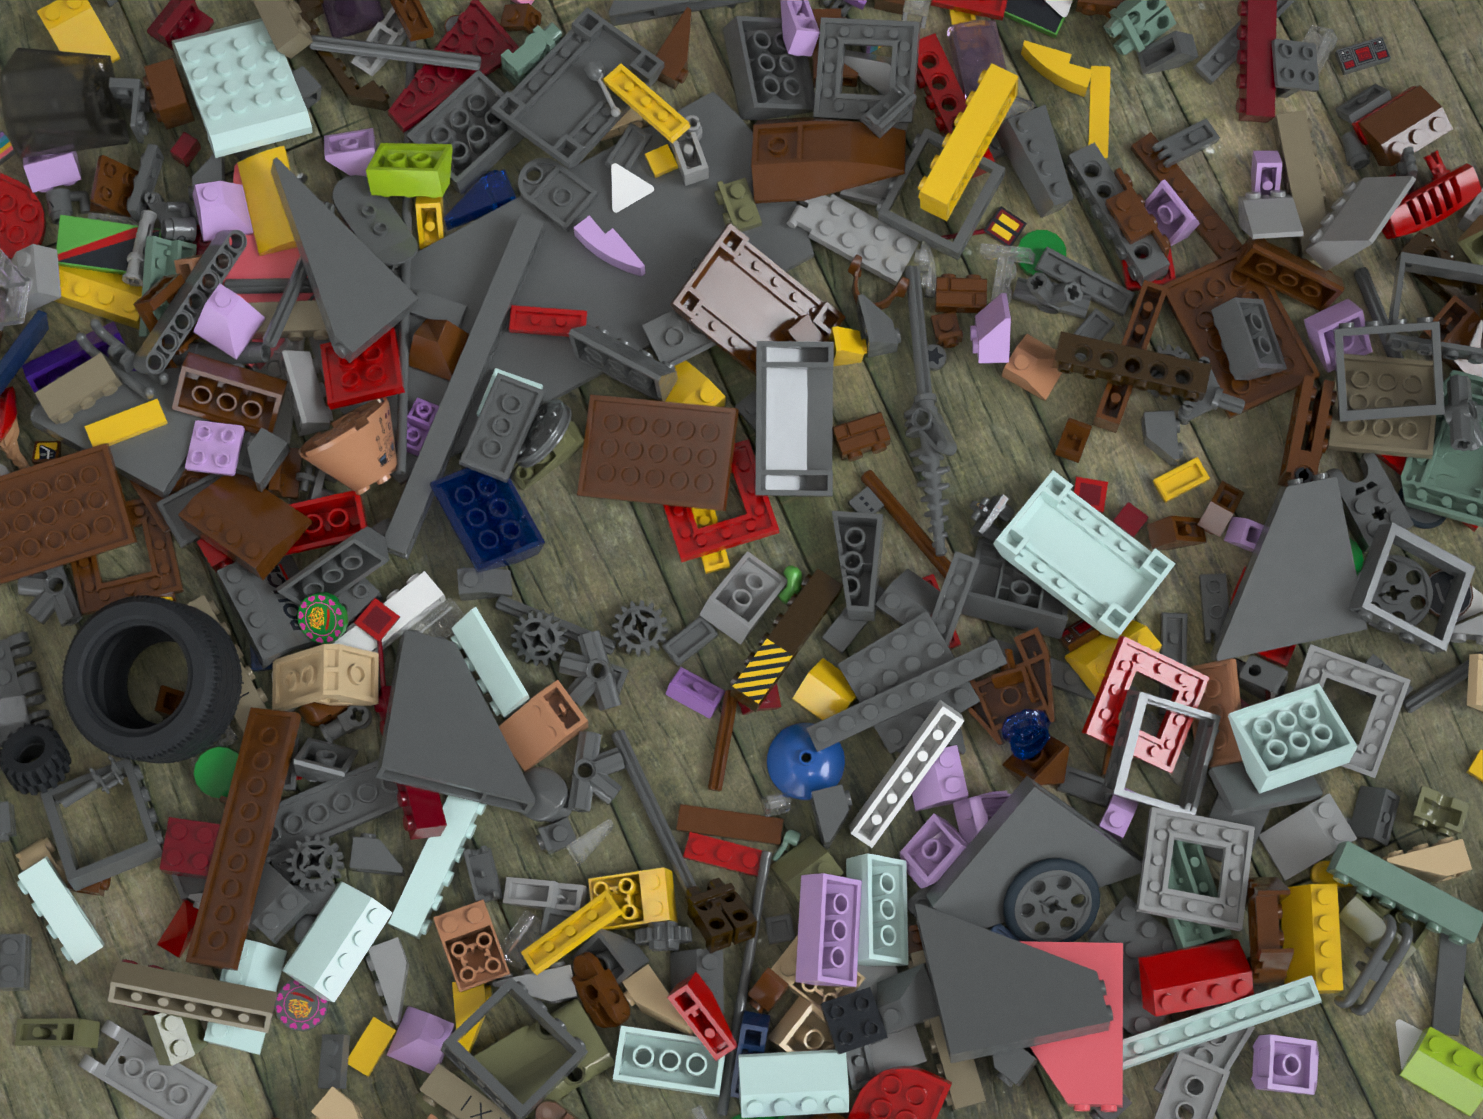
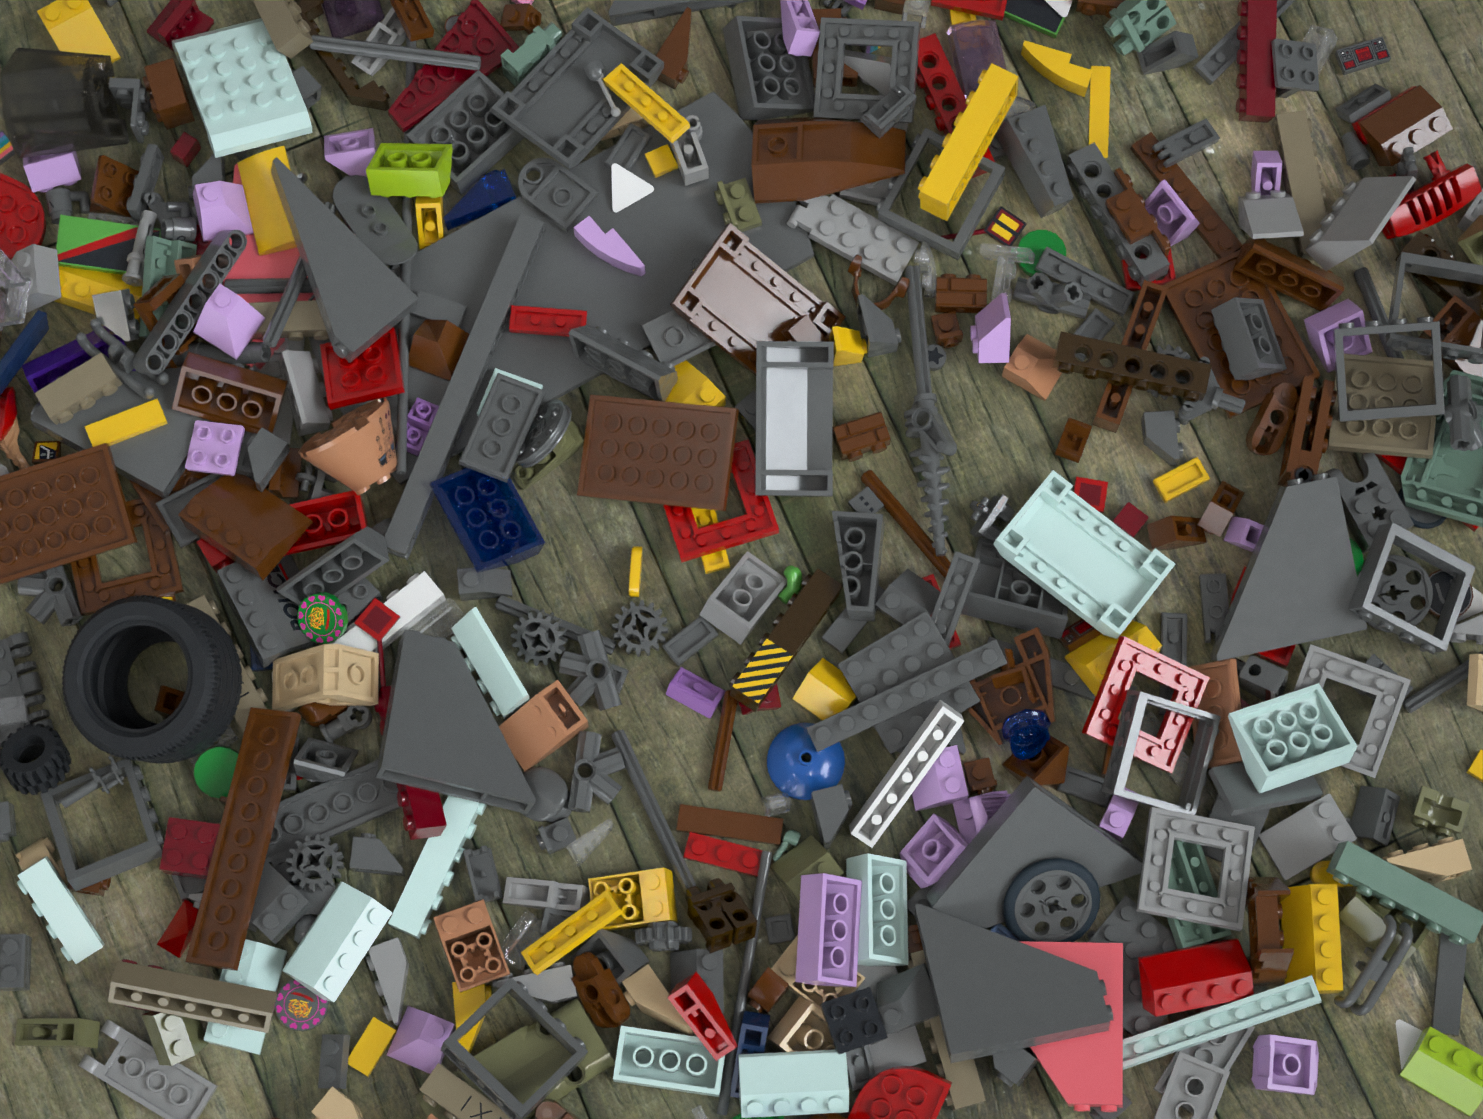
(117, 313): none -> slope
(635, 571): none -> yellow tile
(980, 776): none -> reddish brown bracket
(1282, 400): none -> reddish brown piece

